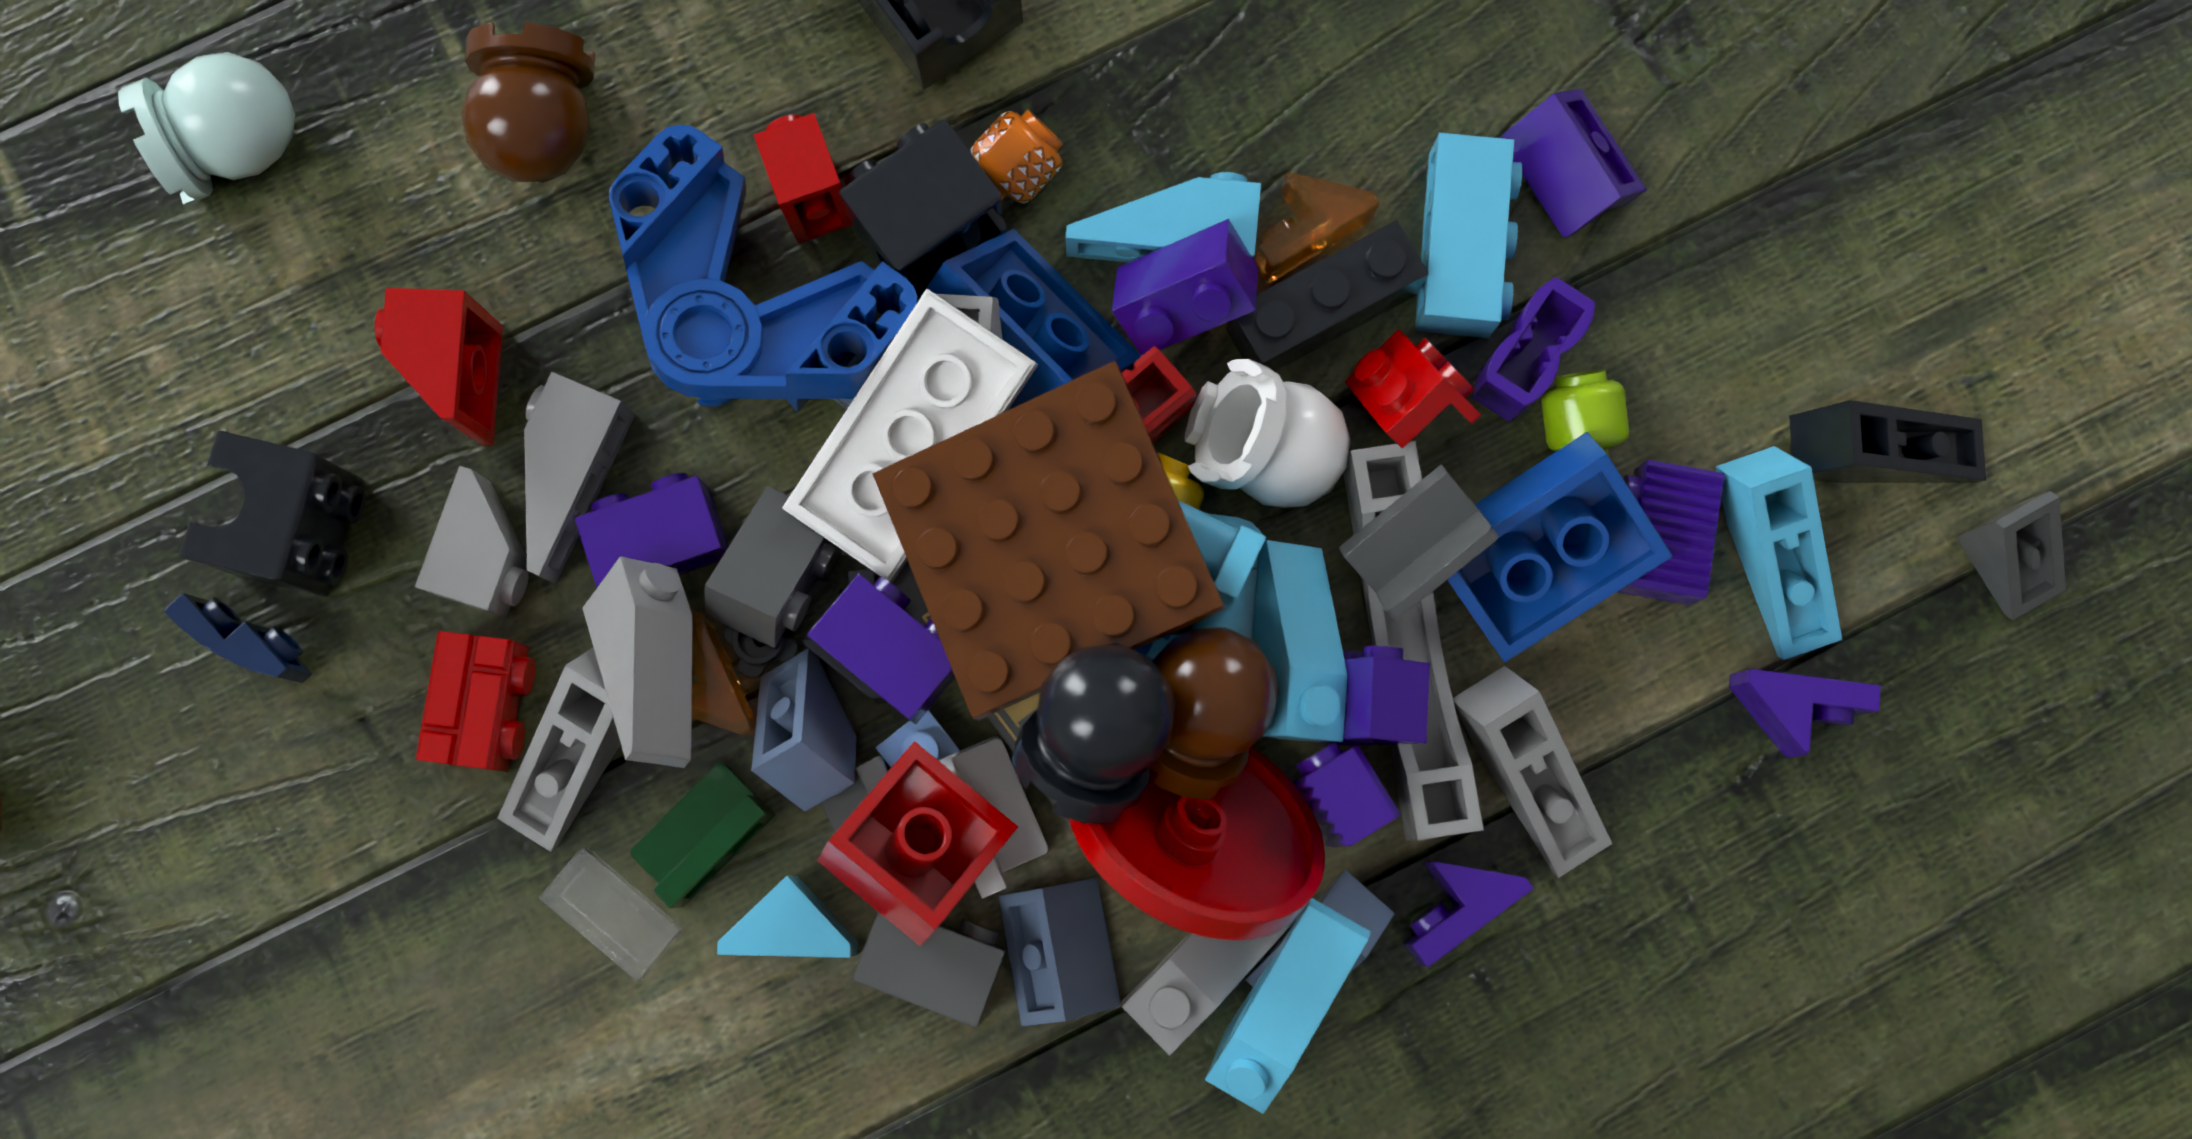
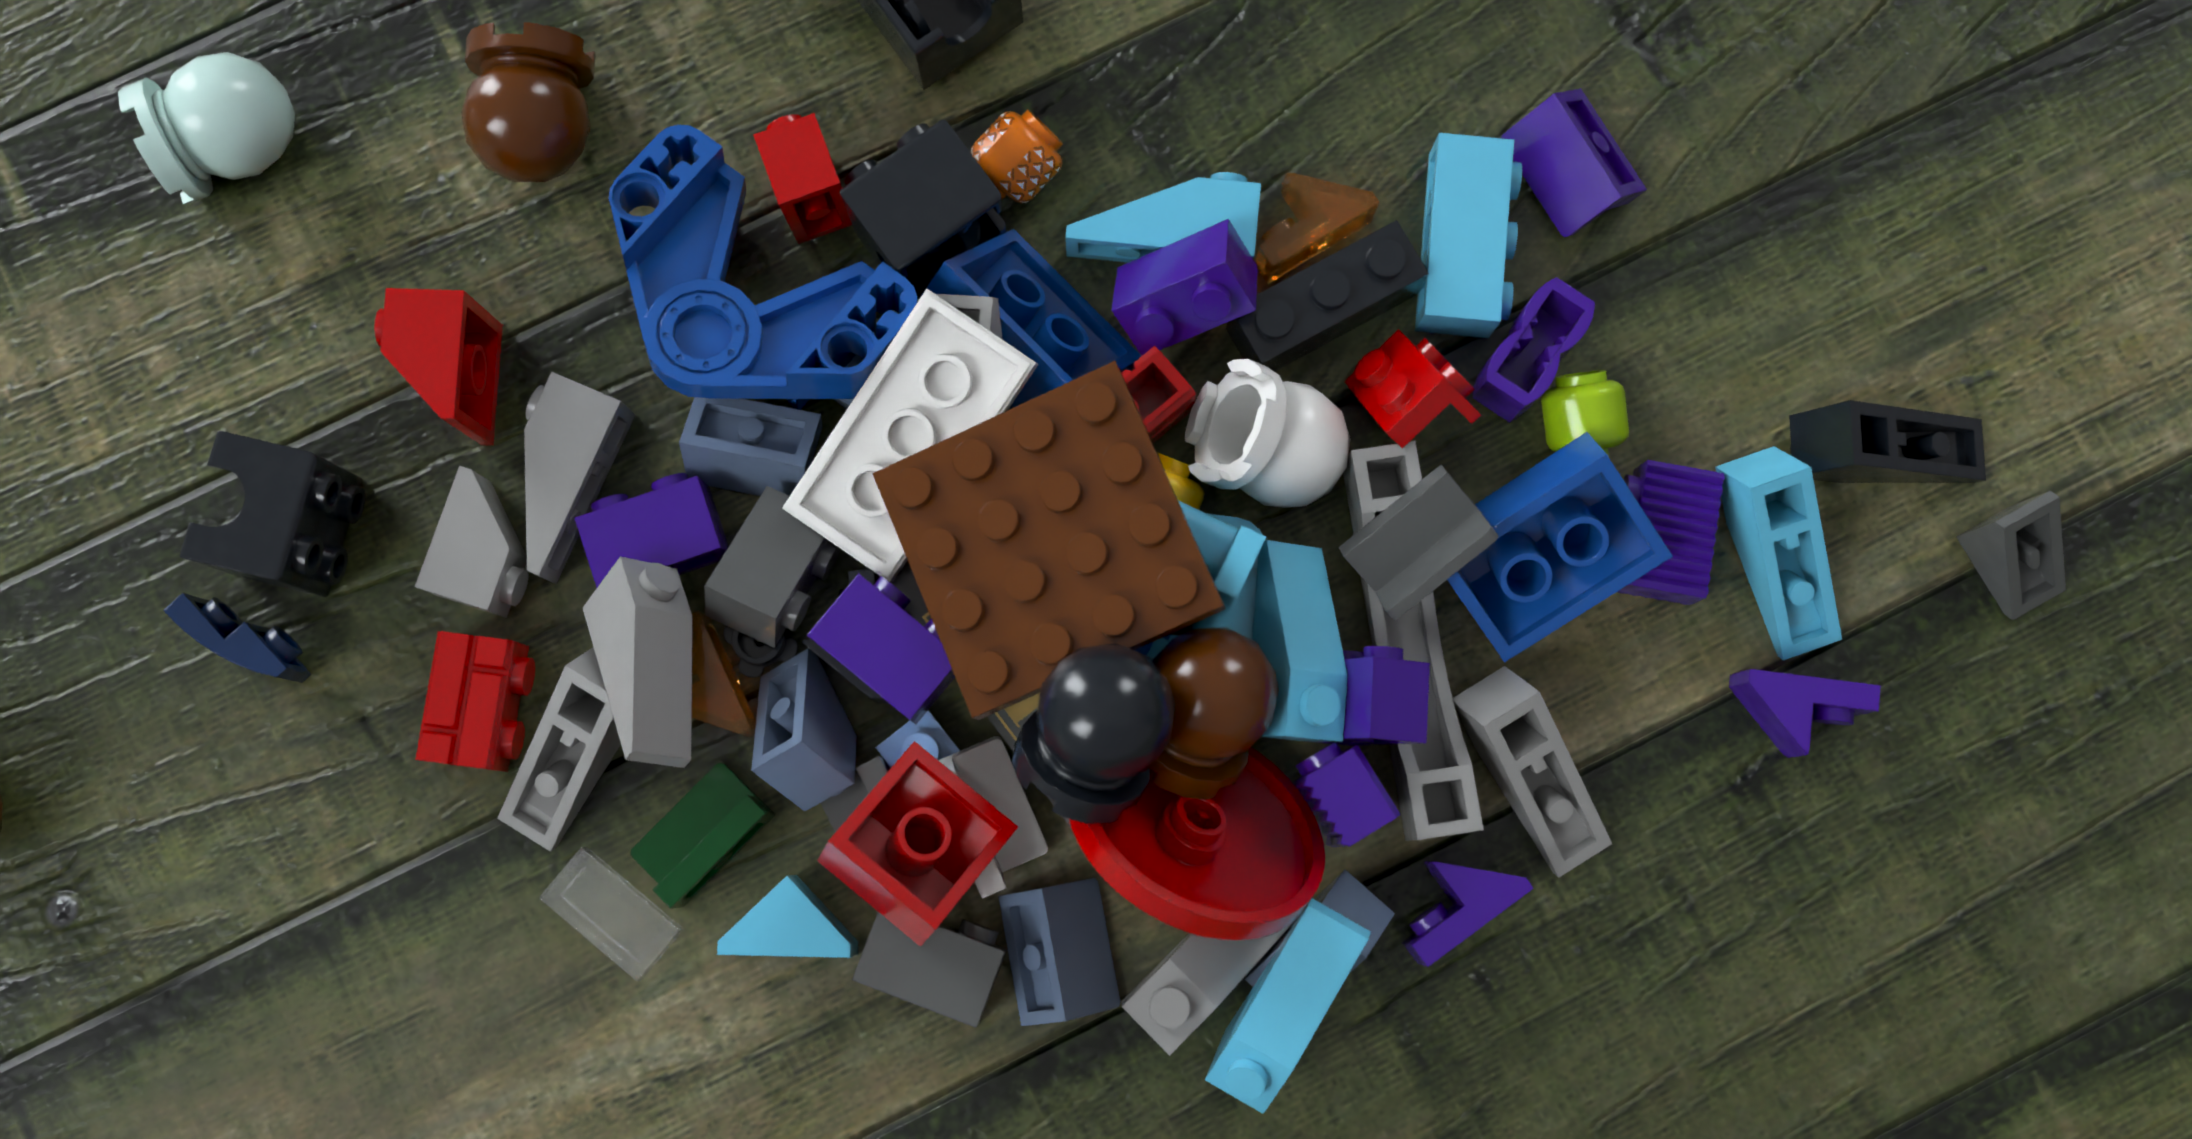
(748, 444): none -> sand blue panel

